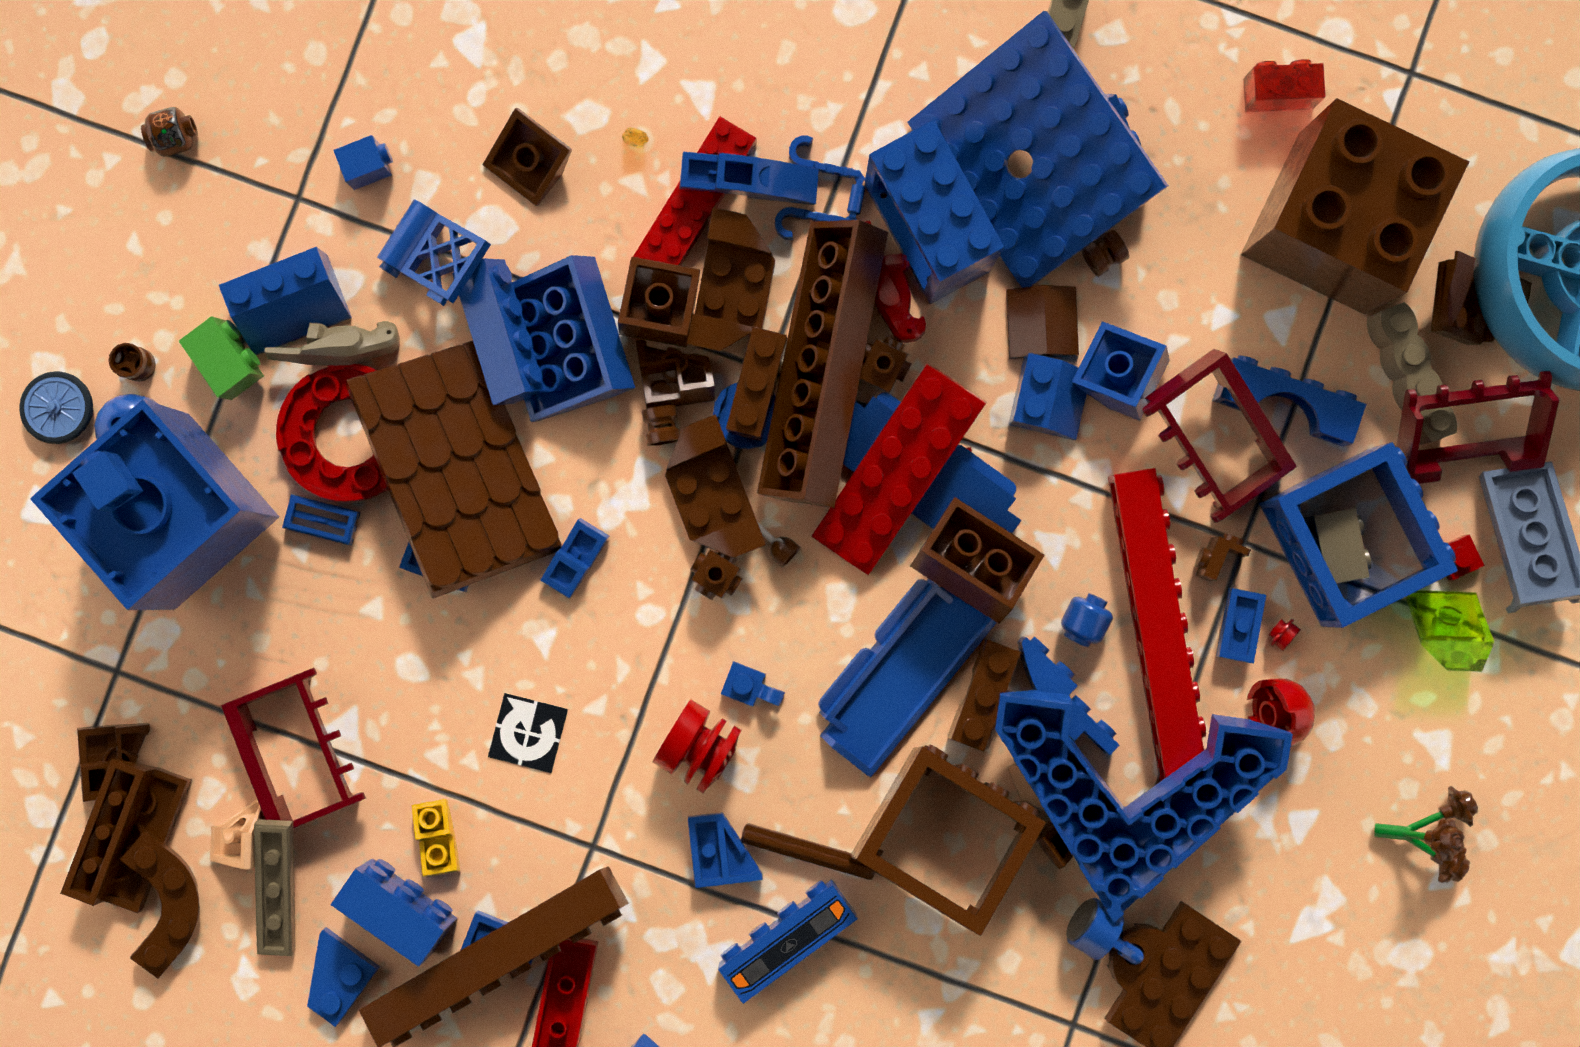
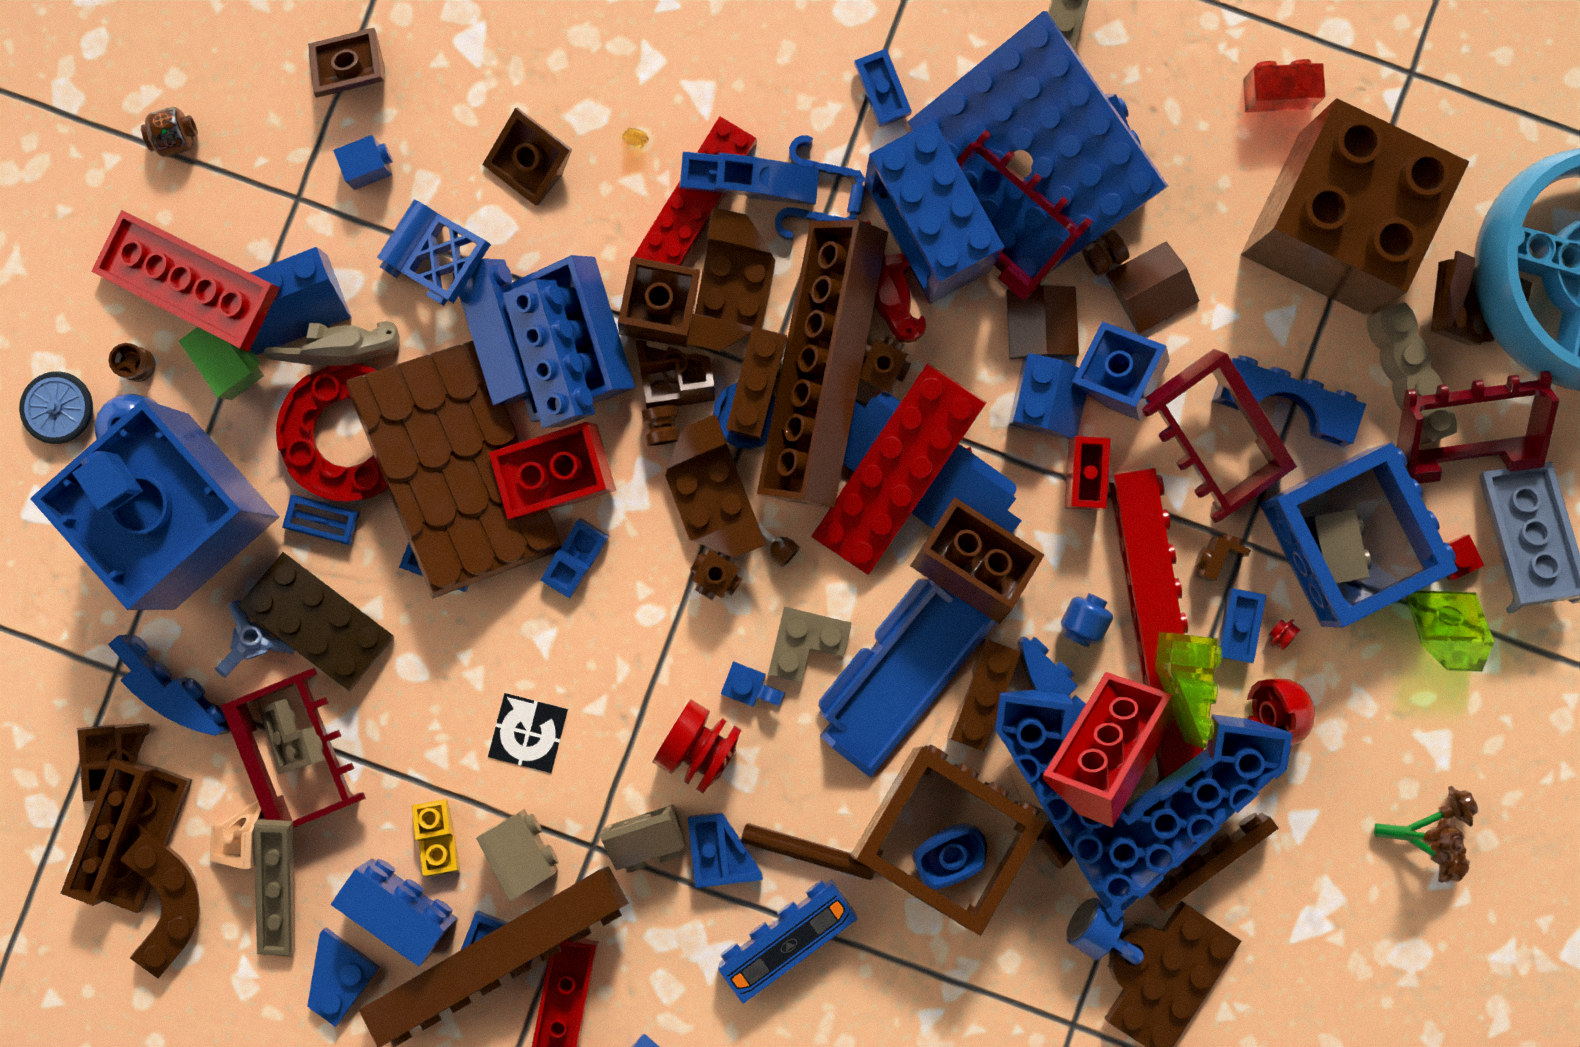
(176, 699): none -> blue slope
(185, 280): none -> red plate
(248, 641): none -> medium blue piece
(289, 747): none -> dark tan plate
(316, 621): none -> dark brown plate
(346, 62): none -> reddish brown slope
(518, 853): none -> dark tan slope
(549, 353): none -> blue brick
(552, 470): none -> red slope
(643, 839): none -> dark tan slope
(801, 632): none -> dark tan plate
(882, 87): none -> blue plate
(951, 856): none -> blue piece
(1013, 275): none -> dark red hinge
(1087, 473): none -> red brick
(1109, 747): none -> red slope
(1153, 287): none -> reddish brown slope
(1187, 672): none -> clear neon green slope
(1223, 852): none -> reddish brown plate

